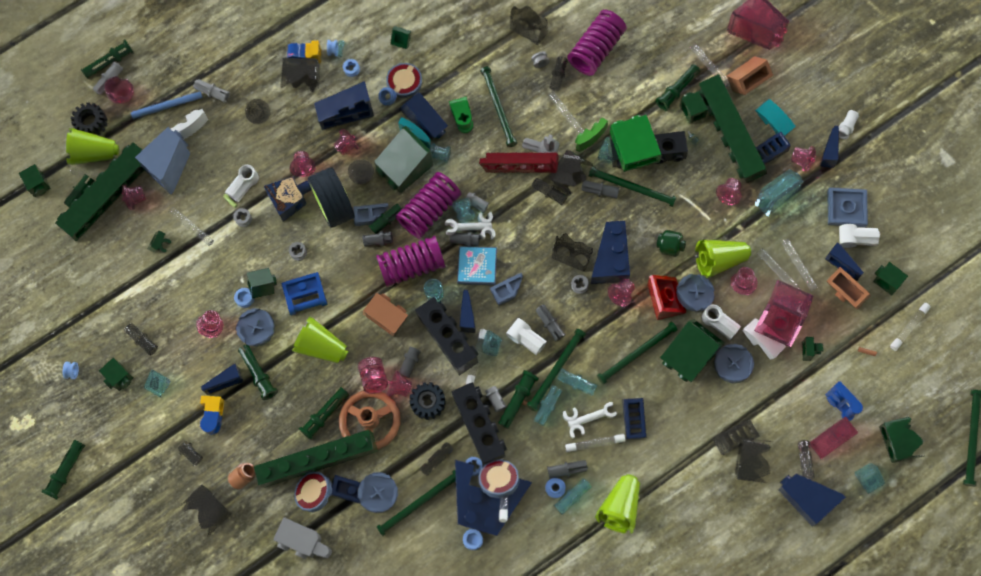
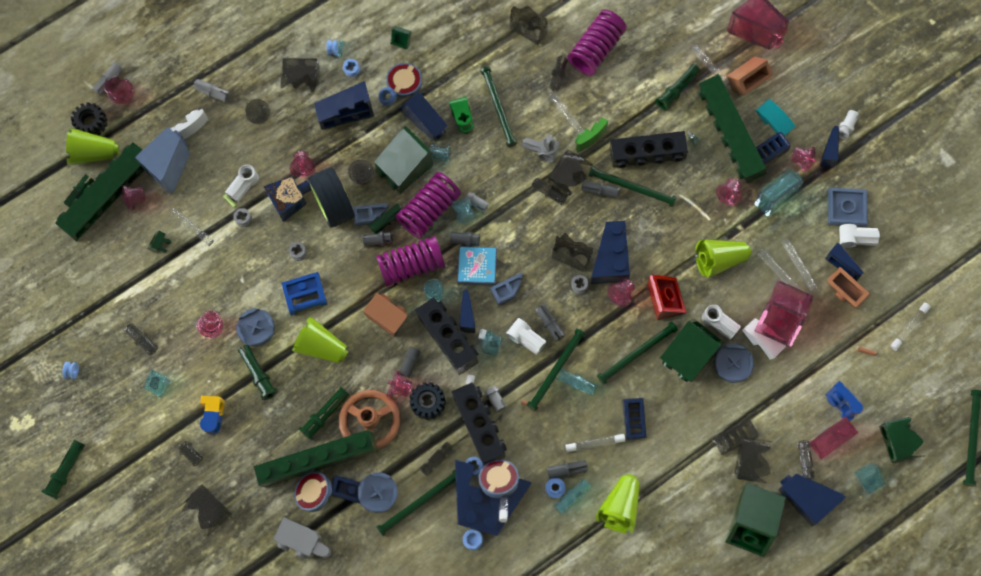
(34, 180): dark green brick -> none
(88, 71): dark green pin -> none
(116, 375): dark green brick -> none
(165, 105): medium blue bar -> none
(226, 379): dark blue slope -> none
(241, 475): nougat brick -> none
(243, 298): light blue tile -> none
(261, 283): dark green brick -> none
(305, 50): leg -> none
(345, 142): clear pink piece -> none
(372, 375): clear pink wheel -> none
(415, 130): teal slope -> none
(484, 225): white bar -> none
(520, 162): dark red fence -> none
(522, 391): dark green pin -> none
(540, 59): light grey bush -> none
(547, 405): clear light blue pin -> none
(575, 423): white bar -> none
(605, 152): clear light blue slope -> none
(635, 142): green brick -> none
(671, 243): dark green head -> none
(693, 107): dark green brick -> none
(695, 292): sand blue tile -> none
(744, 281): clear pink piece -> none
(756, 520): none -> dark green slope
(810, 349): dark green tile -> none
(889, 278): dark green brick -> none

